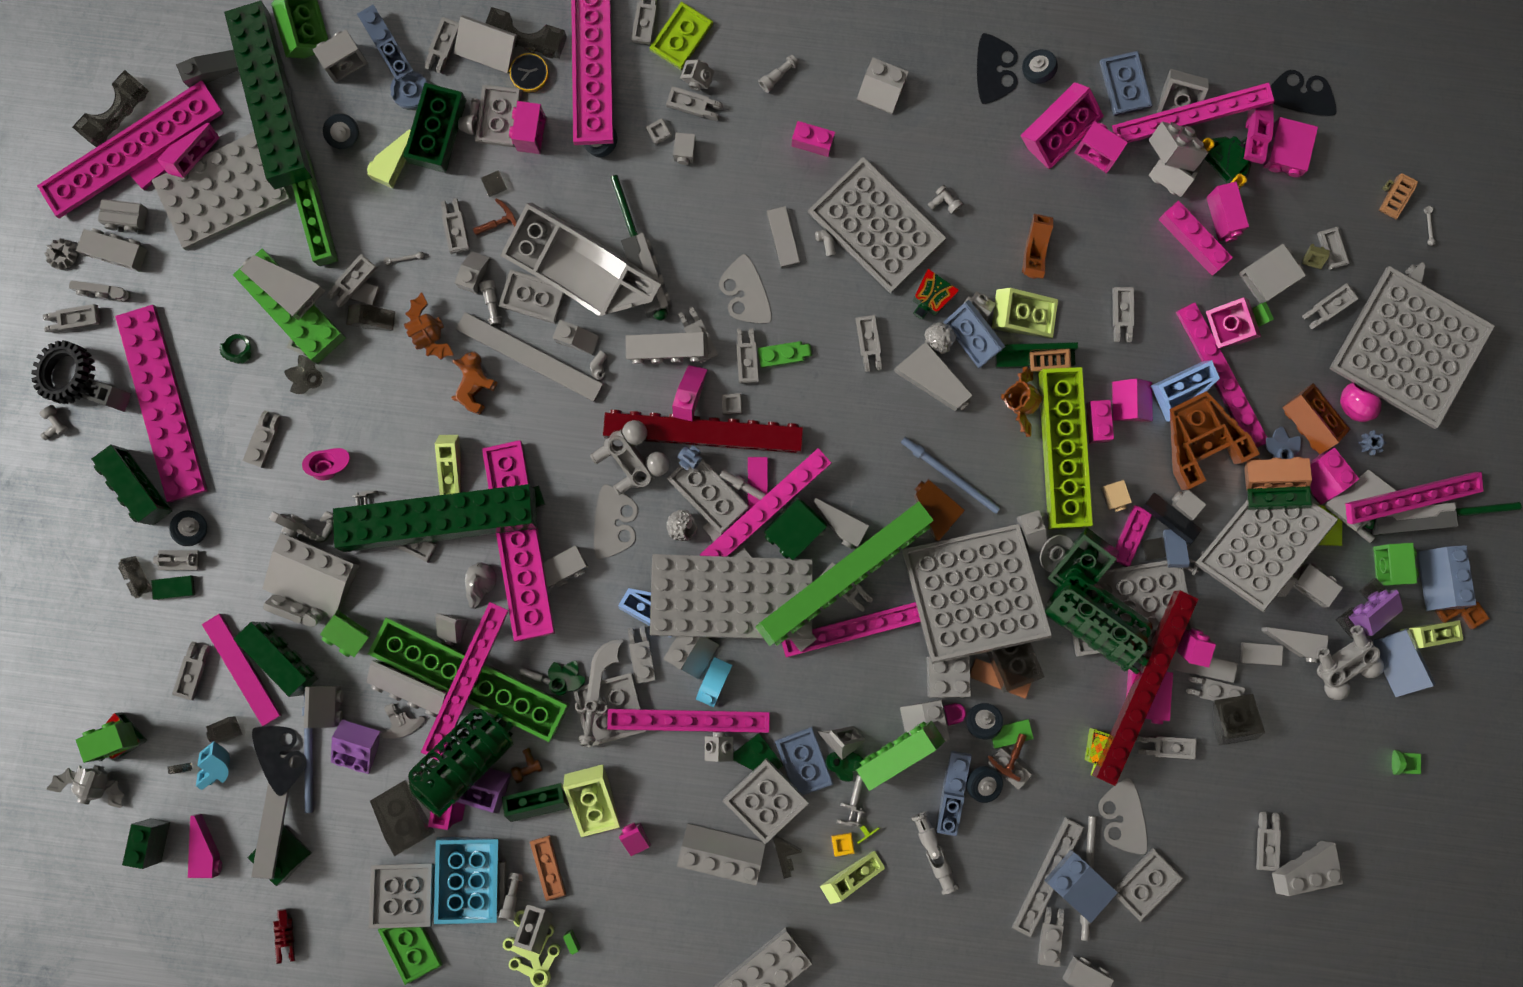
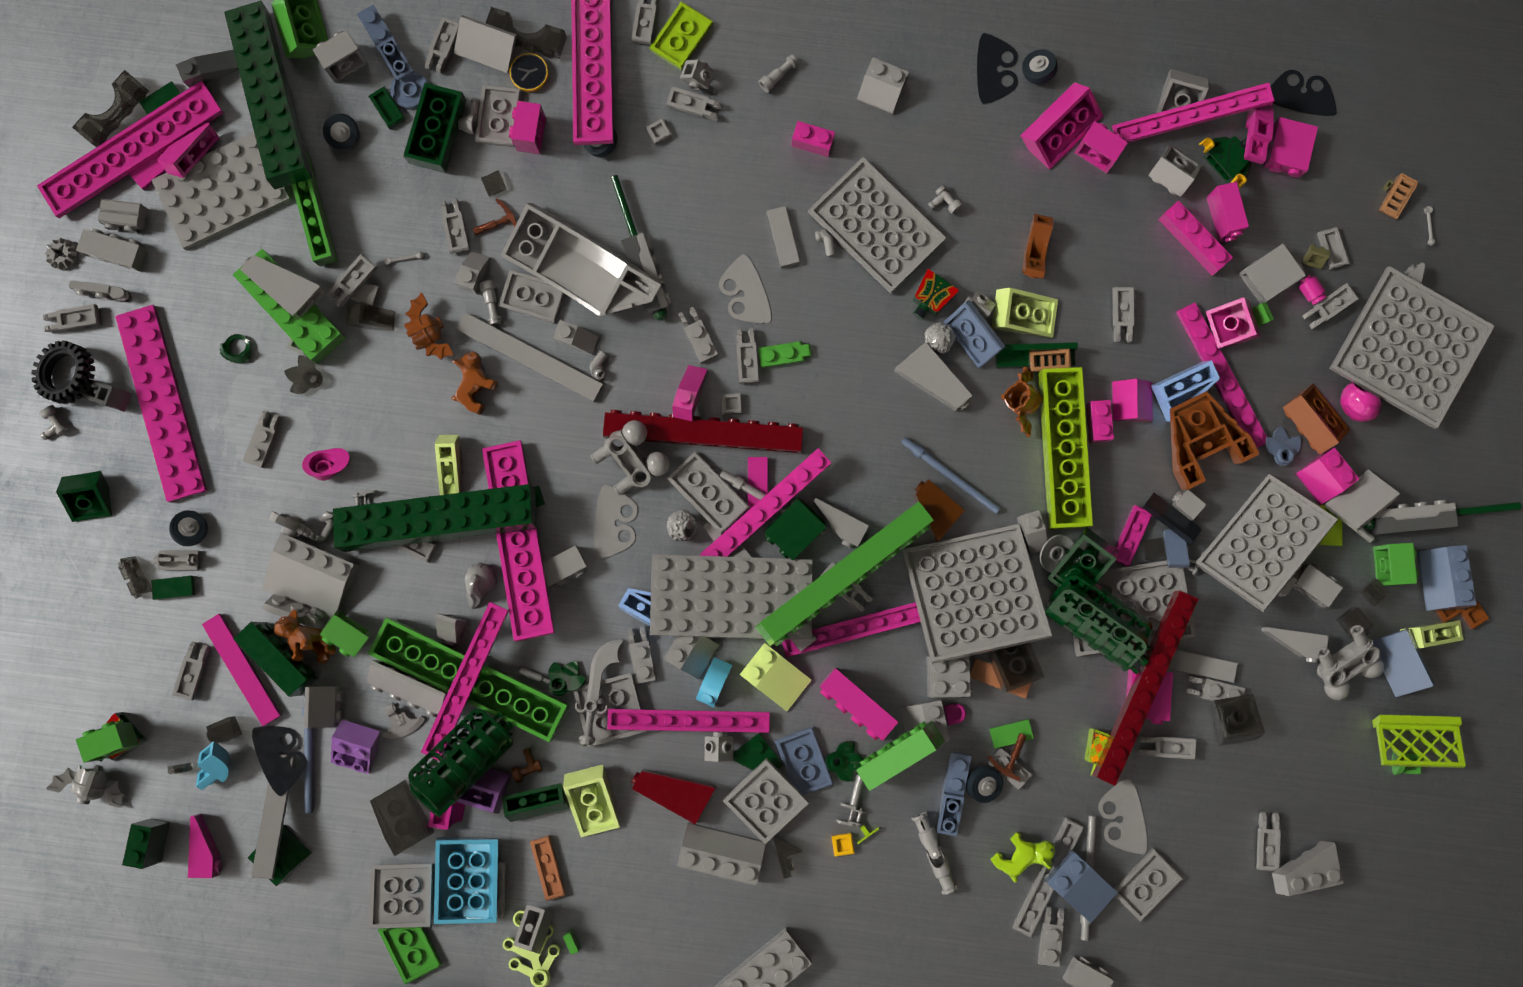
(85, 496): none -> dark green slope
(131, 485): dark green brick -> none
(159, 97): none -> dark green tile
(283, 935): dark red hinge -> none
(303, 638): none -> dark orange animal
(387, 107): none -> dark green tile
(389, 162): yellowish green slope -> none
(509, 905): light grey piece -> none
(634, 838): dark pink slope -> none
(666, 346): light grey brick -> none
(674, 793): none -> dark red slope
(684, 148): light grey brick -> none
(689, 457): sand blue gear -> none
(775, 677): none -> yellowish green slope
(843, 740): light grey slope -> none
(852, 878): yellowish green slope -> none
(856, 702): none -> dark pink brick
(868, 340): light grey hinge -> none
(984, 721): black wheel -> none
(1024, 856): none -> lime animal
(1116, 495): tan brick -> none
(1125, 83): sand blue tile -> none
(1178, 146): light grey brick -> none
(1196, 647): dark pink brick -> none
(1261, 654): light grey tile -> none
(1277, 473): nougat brick -> none
(1279, 498): dark green tile -> none
(1312, 289): none -> dark pink brick
(1367, 440): sand blue gear -> none
(1377, 611): medium lavender slope -> none
(1414, 497): dark pink plate -> none
(1424, 724): none -> lime fence

